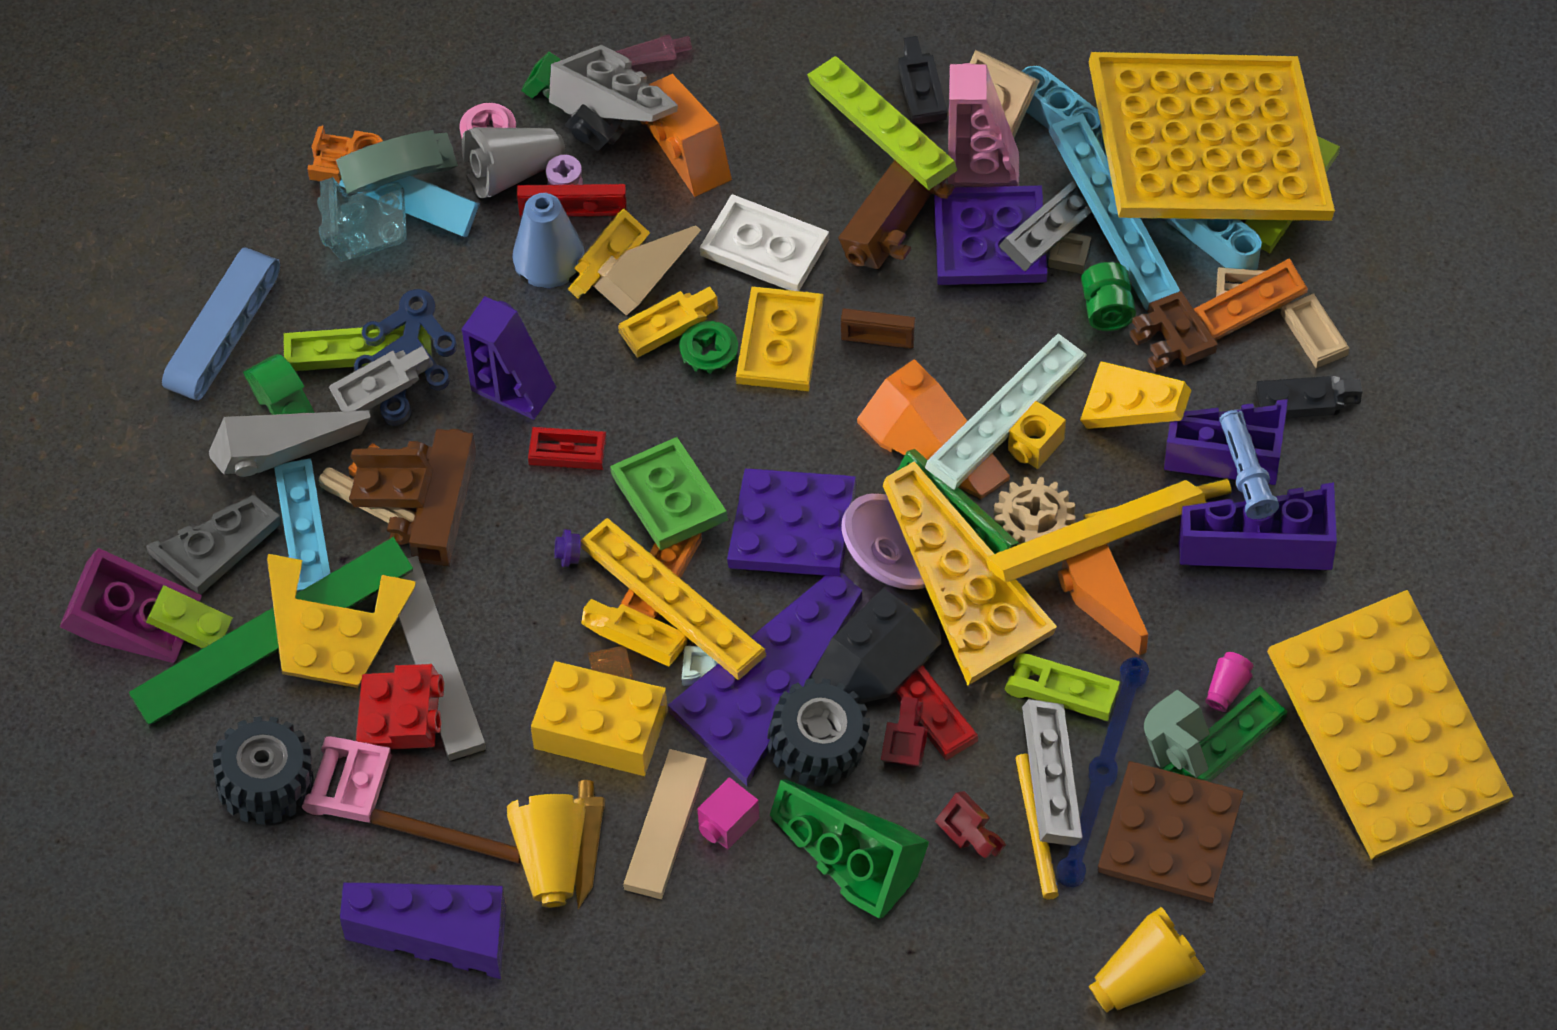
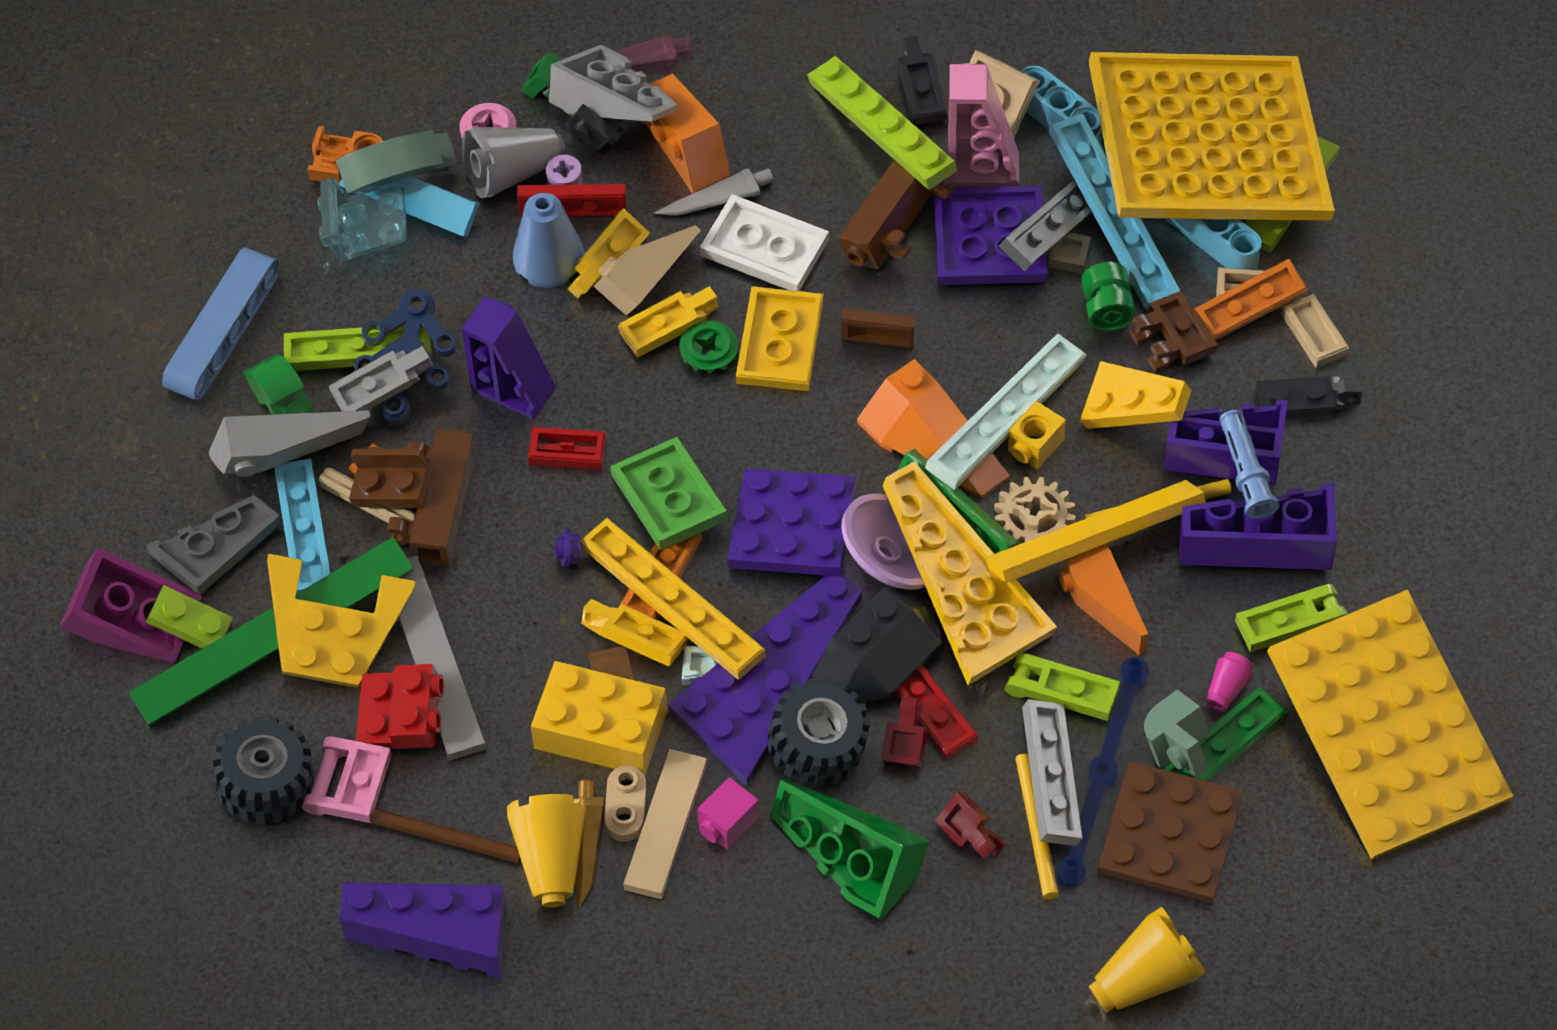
(625, 800): none -> tan plate
(741, 184): none -> light grey bar
(1288, 617): none -> lime plate

